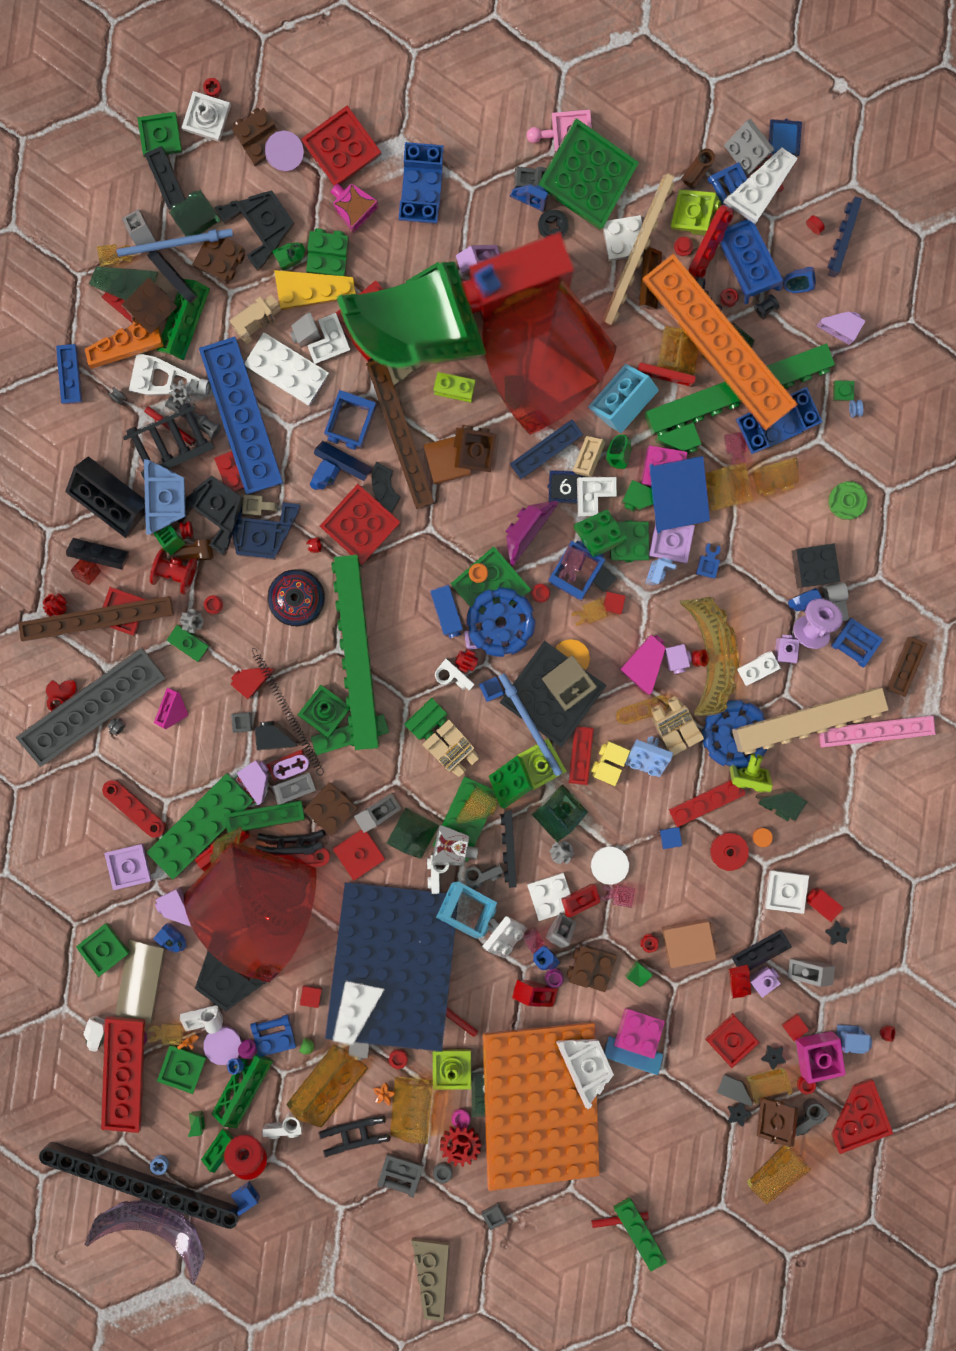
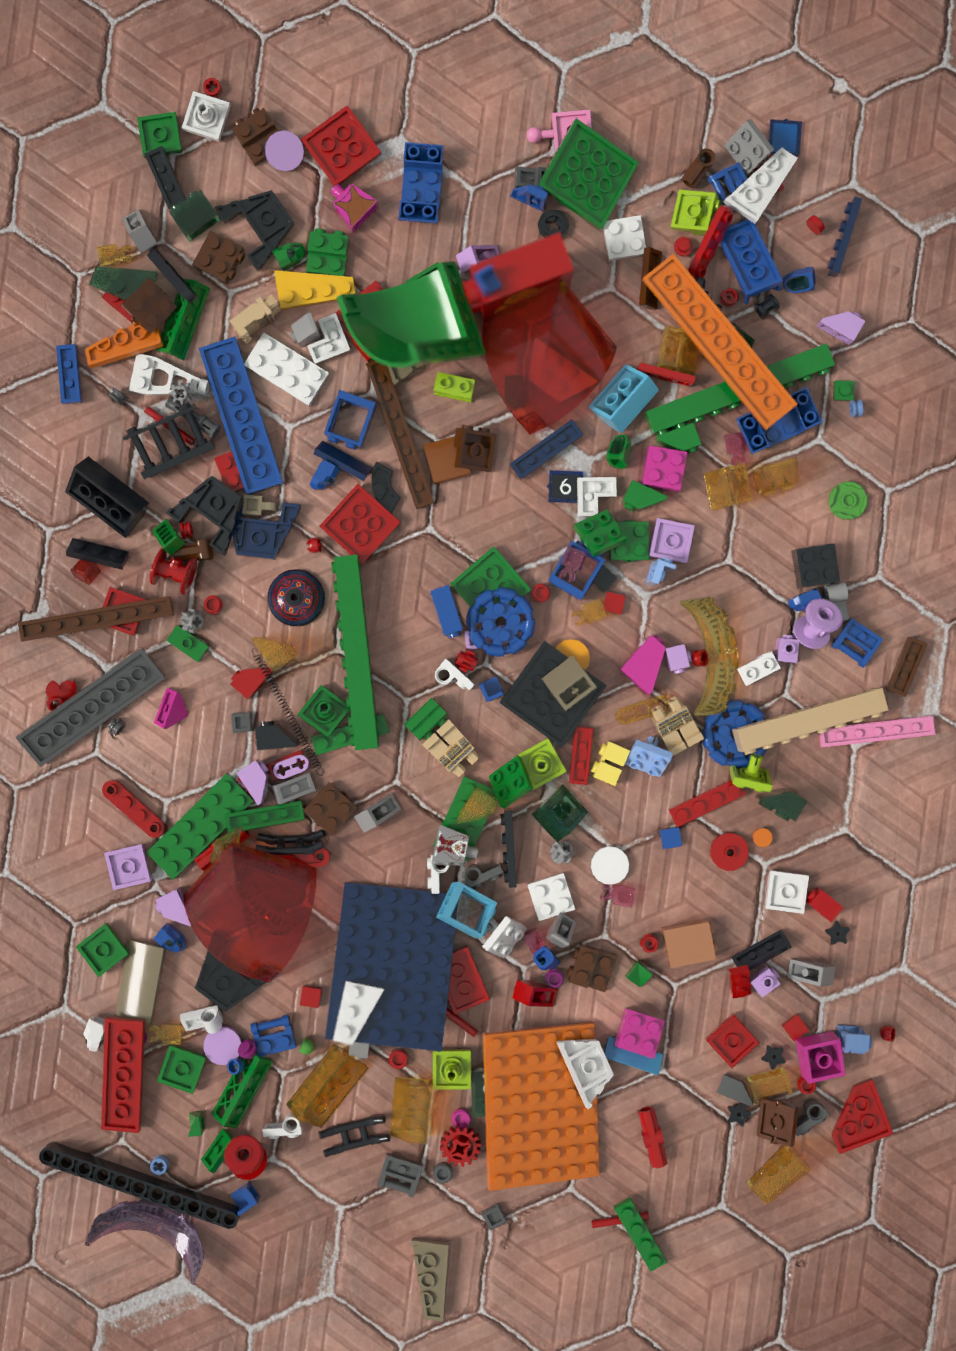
(54, 605): red gear -> none
(162, 497): medium blue wing -> none
(188, 1041): orange plant -> none
(212, 236): medium blue bar -> none
(275, 653): none -> clear yellow slope
(359, 854): red plate -> none
(383, 1094): orange plant -> none
(412, 833): clear green slope -> none
(465, 983): none -> red plate
(478, 573): orange tile -> none
(511, 692): medium blue bar -> none
(526, 528): magenta wedge -> none
(581, 900): red plate -> none
(588, 456): tan plate -> none
(641, 243): tan plate -> none
(652, 1137): none -> red piece
(679, 493): blue piece -> none
(708, 564): blue plate -> none

